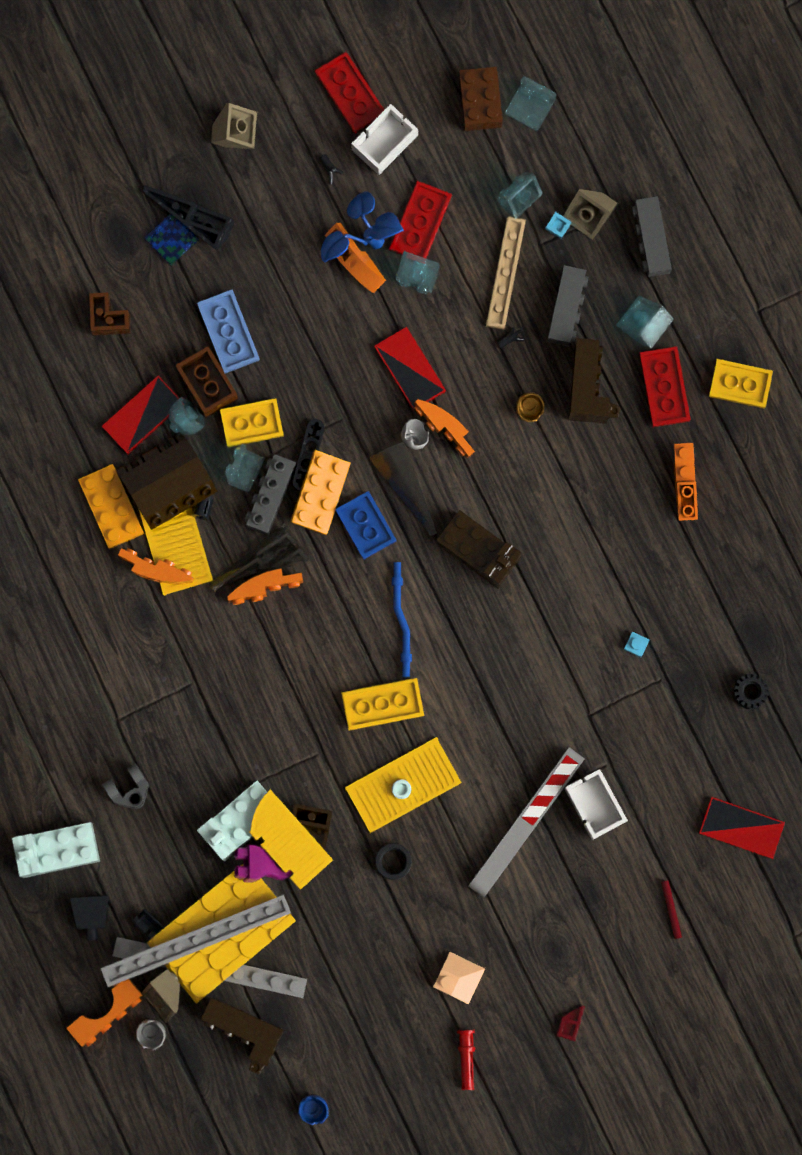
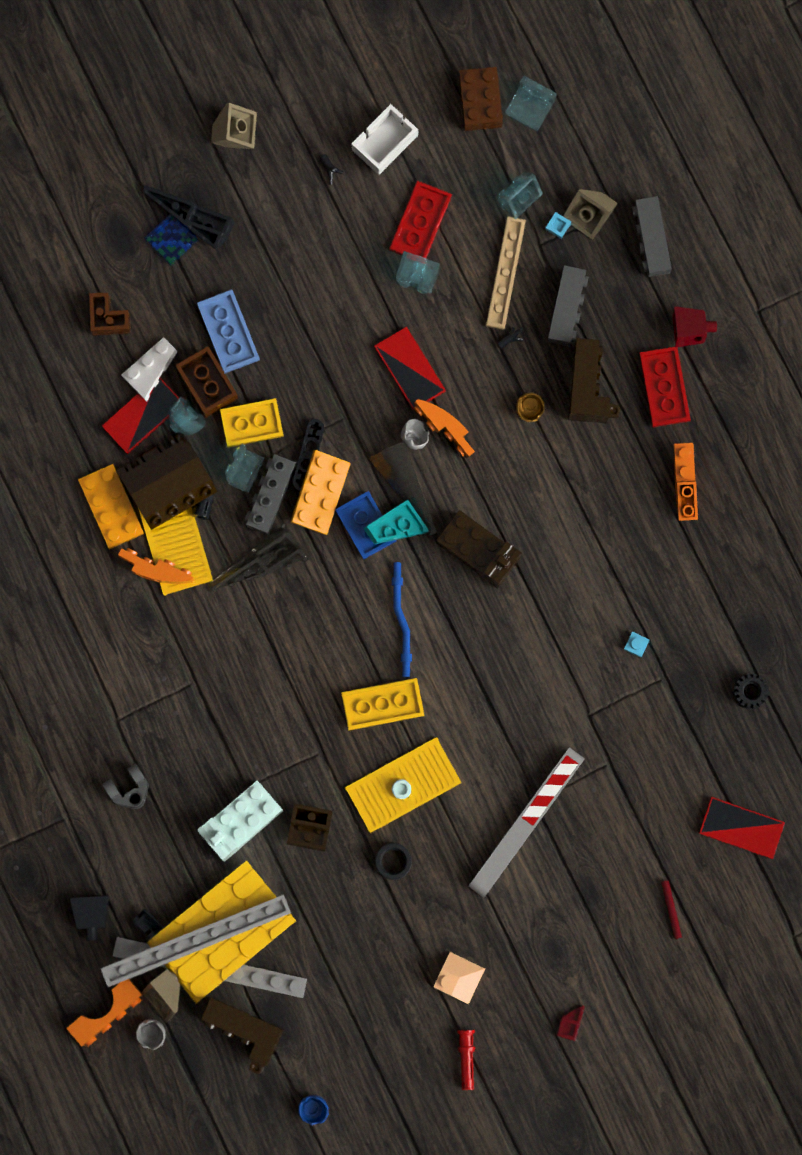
(55, 850): light aqua hinge -> none
(147, 370): none -> white wing
(256, 587): orange slope -> none
(257, 864): magenta hips -> none
(287, 840): yellow piece -> none
(349, 92): red tile -> none
(359, 263): orange slope -> none
(385, 226): blue plant -> none
(396, 524): none -> teal wing
(596, 804): white piece -> none
(645, 321): clear light blue slope -> none
(691, 326): none -> dark red torso
(740, 383): yellow plate -> none

